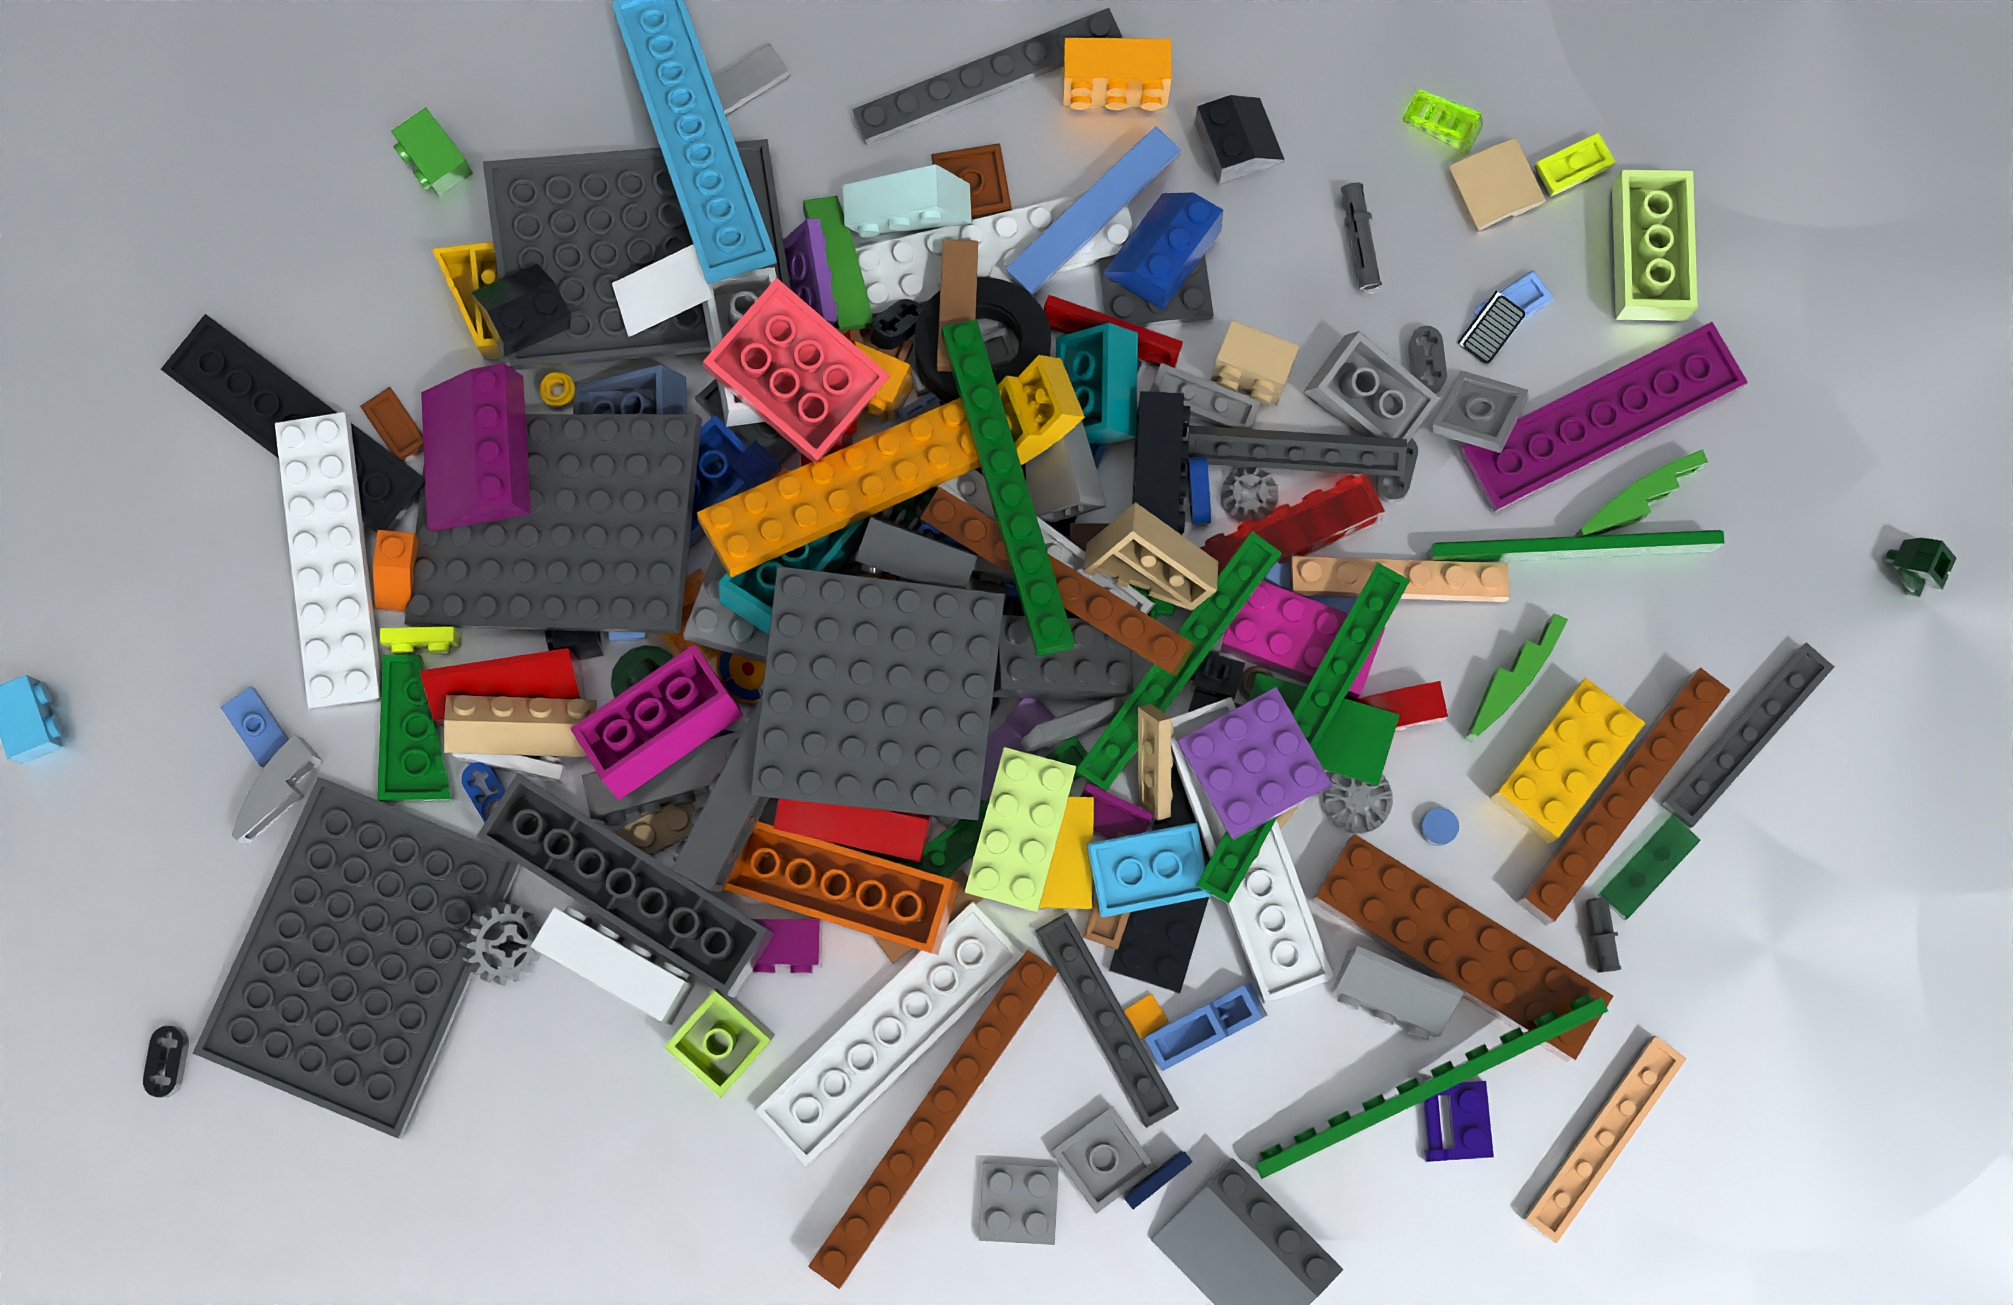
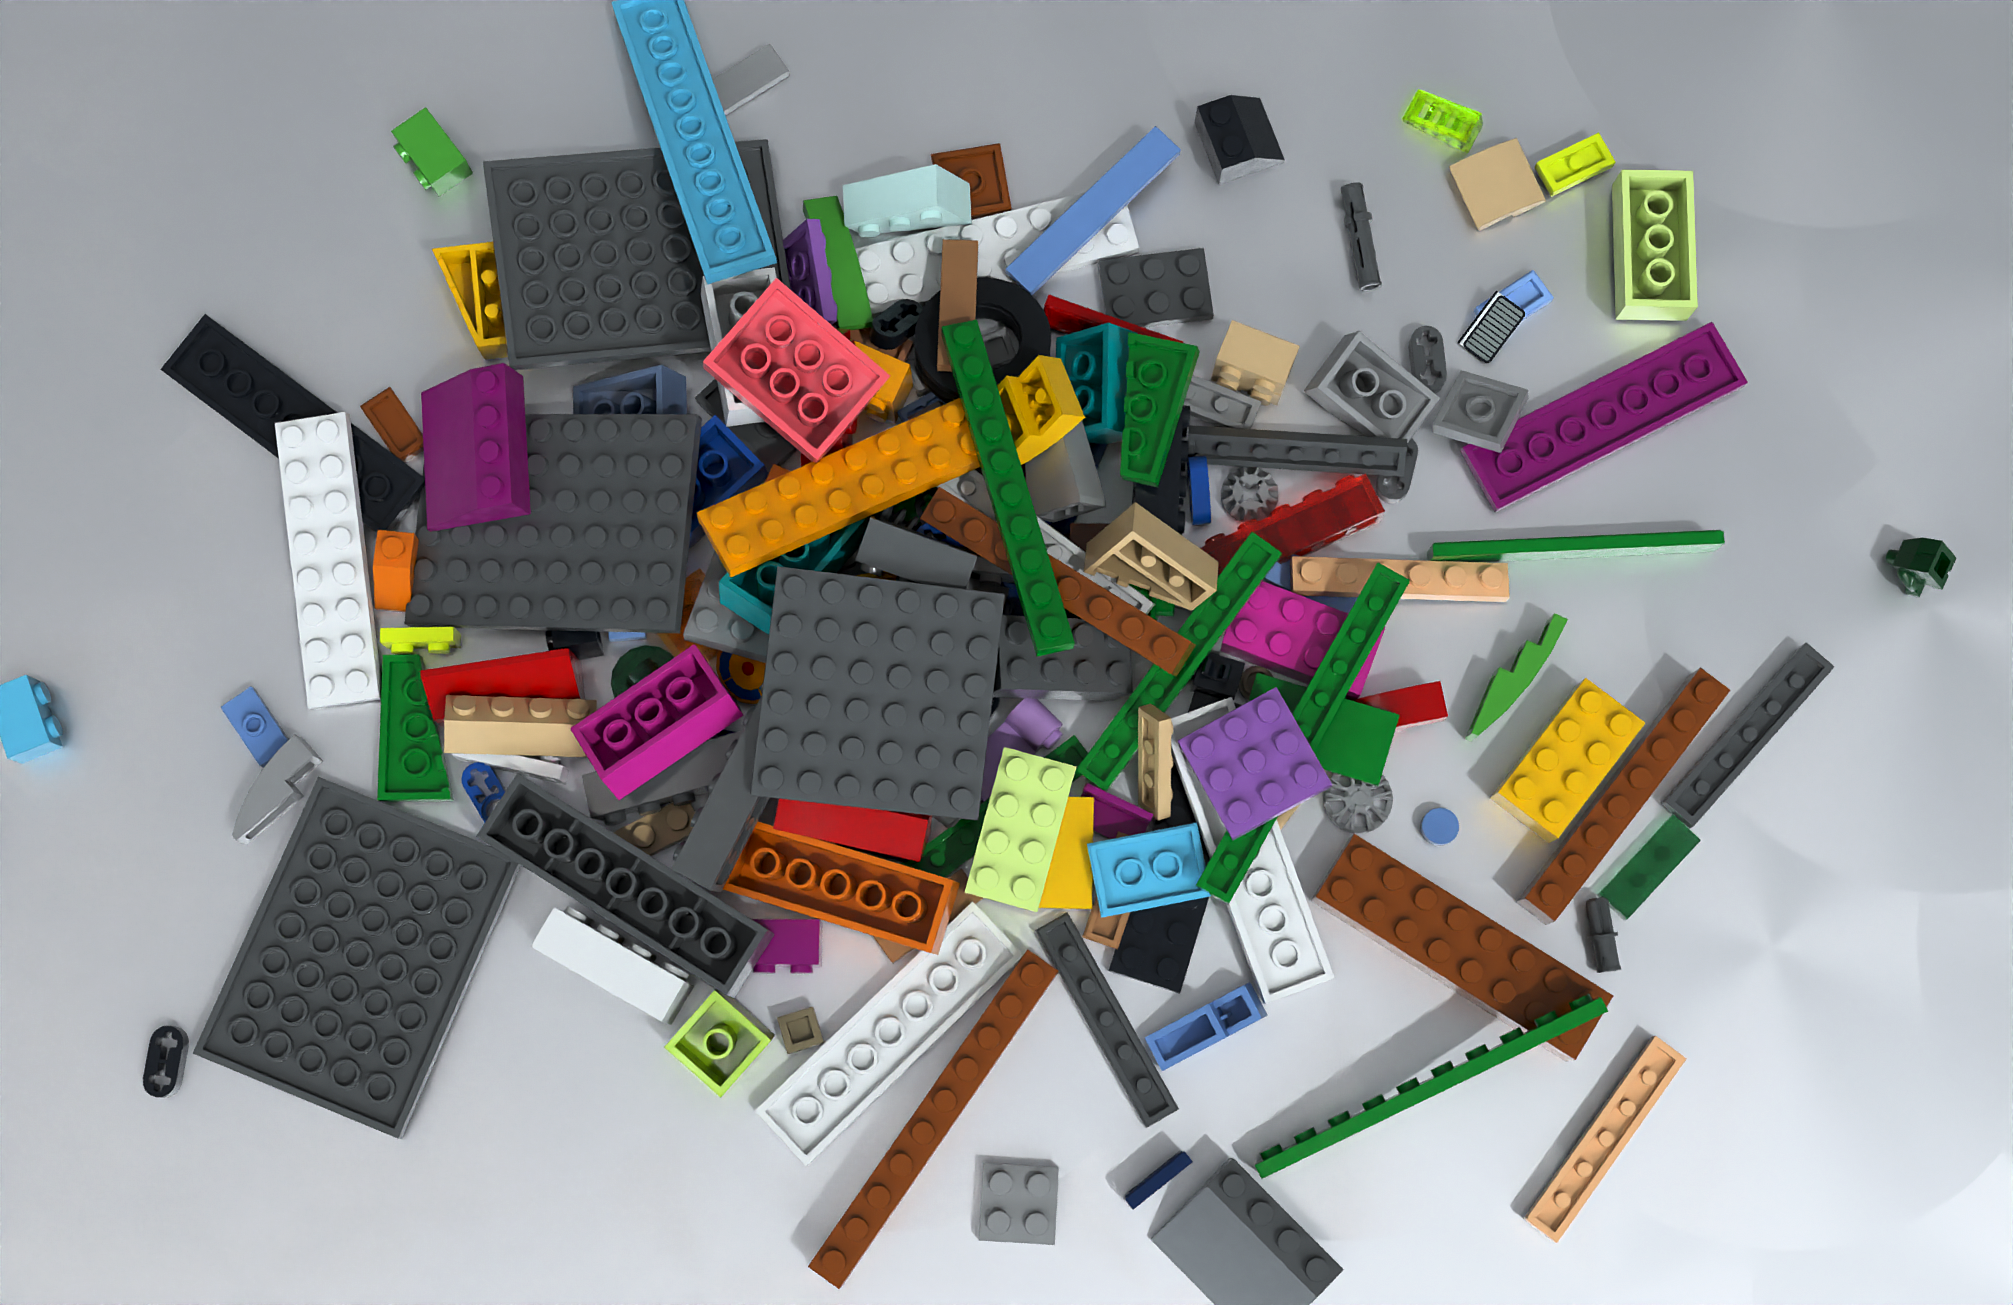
(495, 929): light grey gear -> none
(522, 309): black slope -> none
(555, 379): yellow plate -> none
(661, 290): white sticker -> none
(755, 466): clear blue plate -> none
(800, 1030): none -> dark tan plate
(977, 79): dark grey plate -> none
(1071, 724): light grey tile -> none
(1104, 1159): light grey plate -> none
(1117, 73): light orange brick -> none
(1146, 1016): light orange piece -> none
(1156, 391): none -> green wing
(1166, 246): blue slope -> none
(1395, 993): light grey slope -> none
(1468, 1123): dark purple plate -> none
(1632, 503): bright green slope -> none

